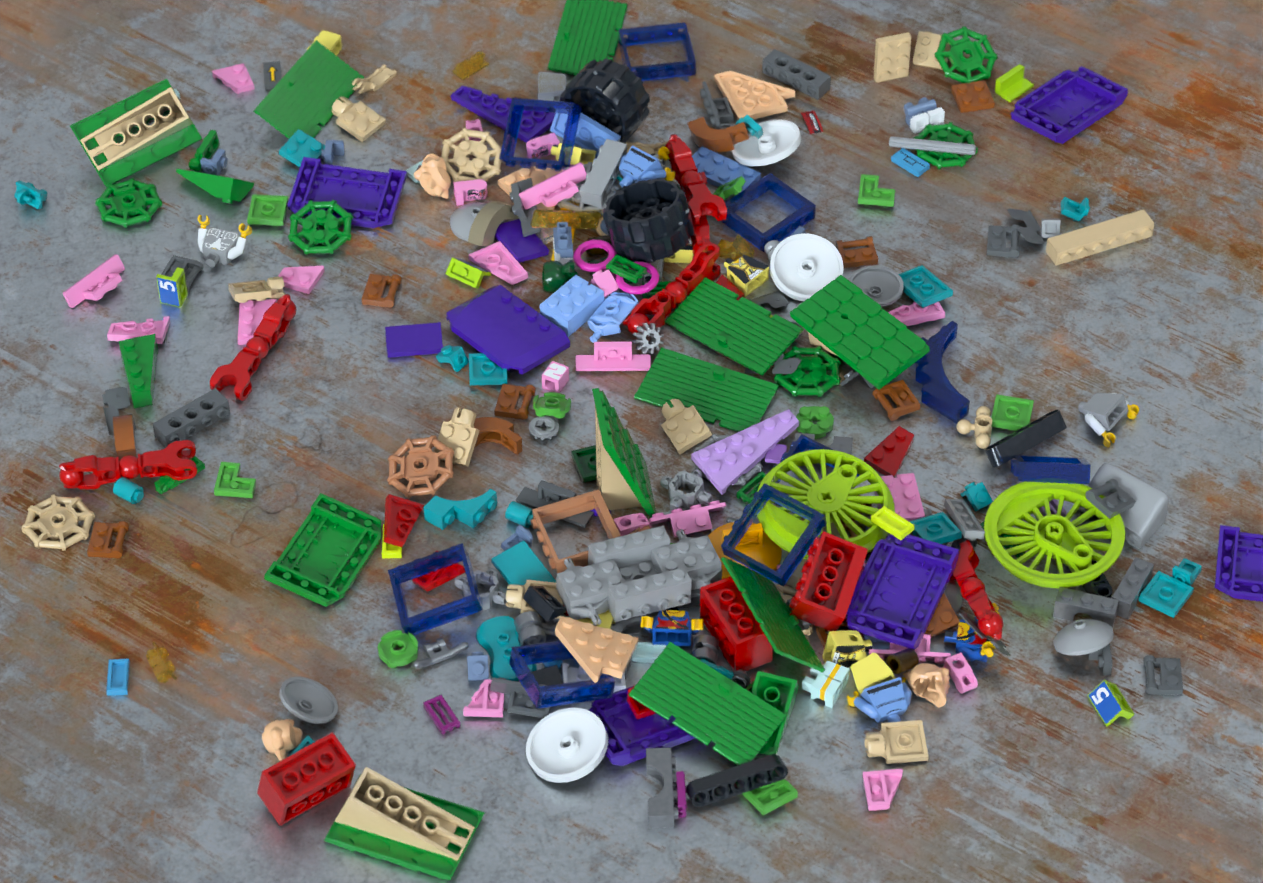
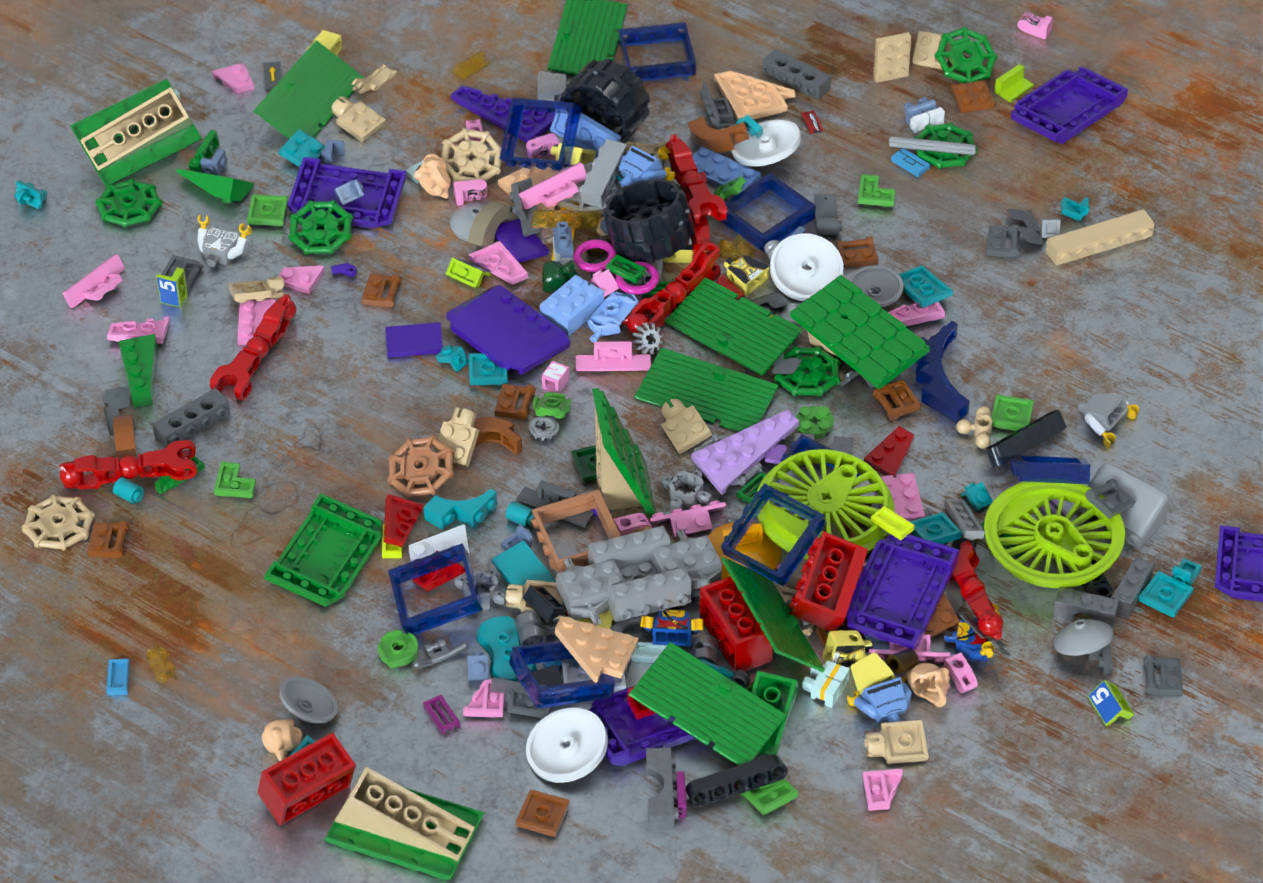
(345, 268): none -> dark purple arm
(349, 191): none -> sand blue bracket
(439, 542): none -> white wing
(542, 813): none -> dark orange plate
(826, 215): none -> dark grey door
(1035, 25): none -> bright pink leg

